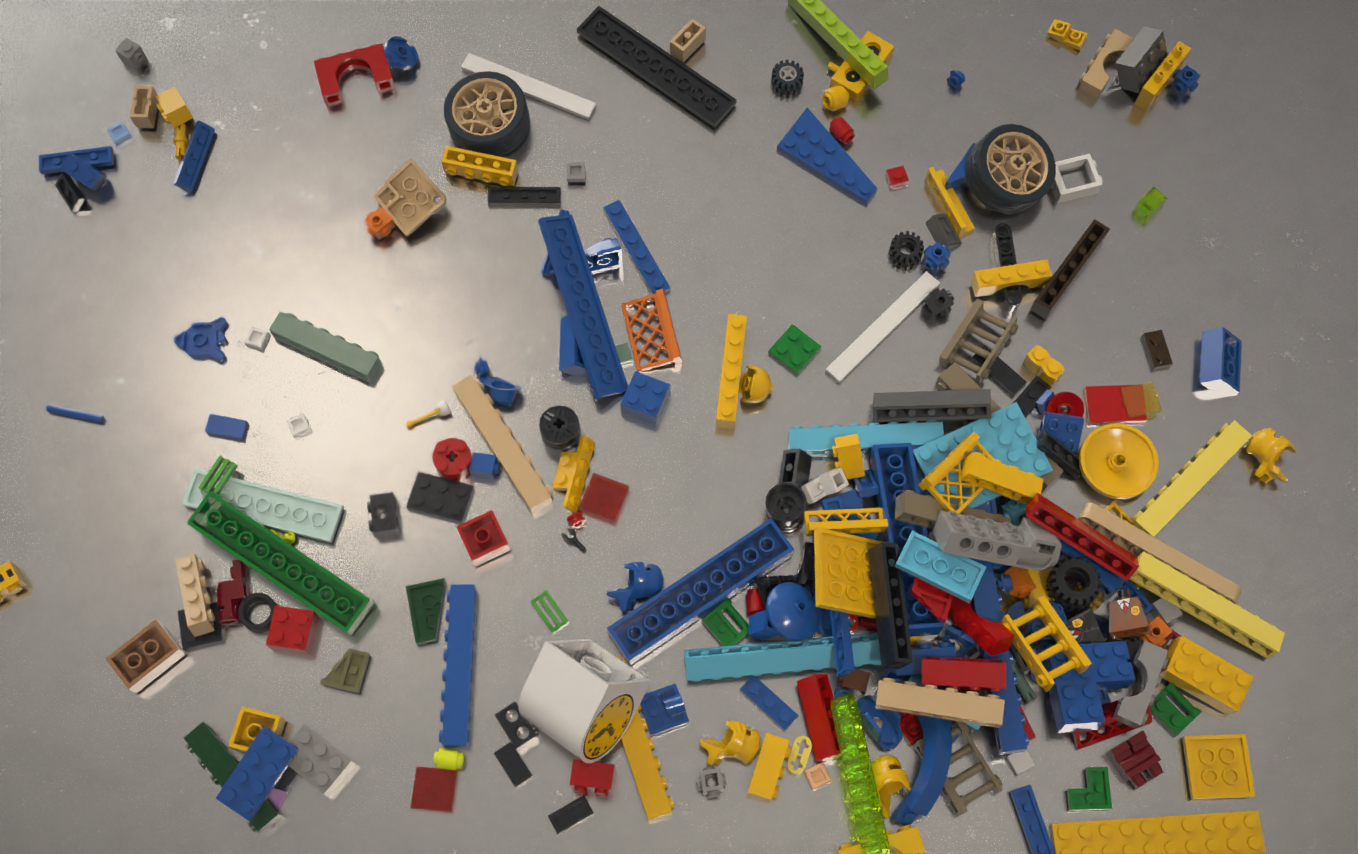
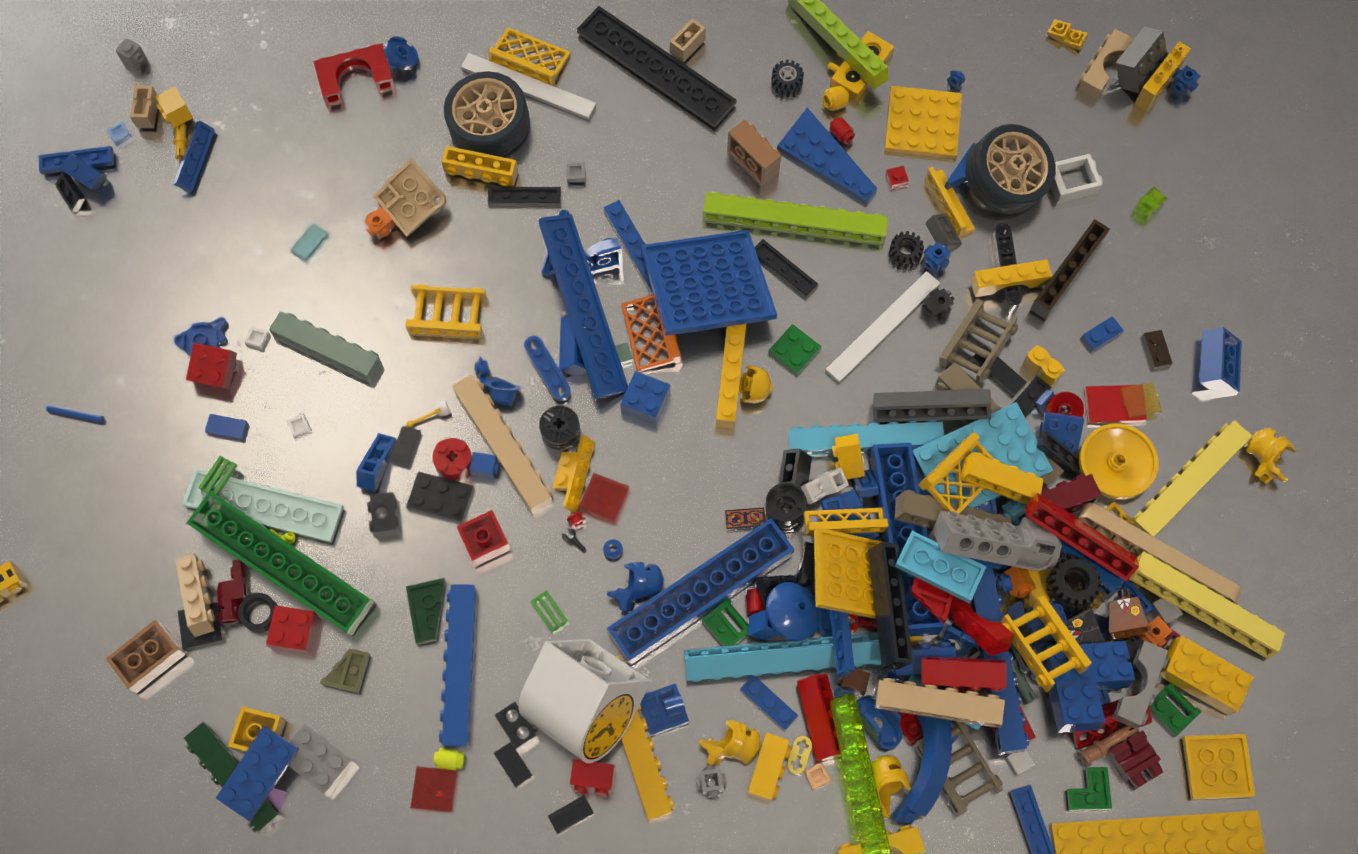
(211, 366): none -> red brick
(309, 242): none -> clear light blue tile
(375, 462): none -> blue slope
(405, 446): none -> black tile
(453, 327): none -> yellow fence
(523, 65): none -> yellow fence
(547, 368): none -> blue plate
(617, 553): none -> blue plate
(708, 282): none -> blue plate
(744, 518): none -> tile
(754, 152): none -> medium nougat brick
(785, 269): none -> black tile
(795, 217): none -> lime brick
(923, 122): none -> yellow plate
(1074, 494): none -> dark red brick
(1100, 748): none -> nougat pin
(1102, 333): none -> blue plate

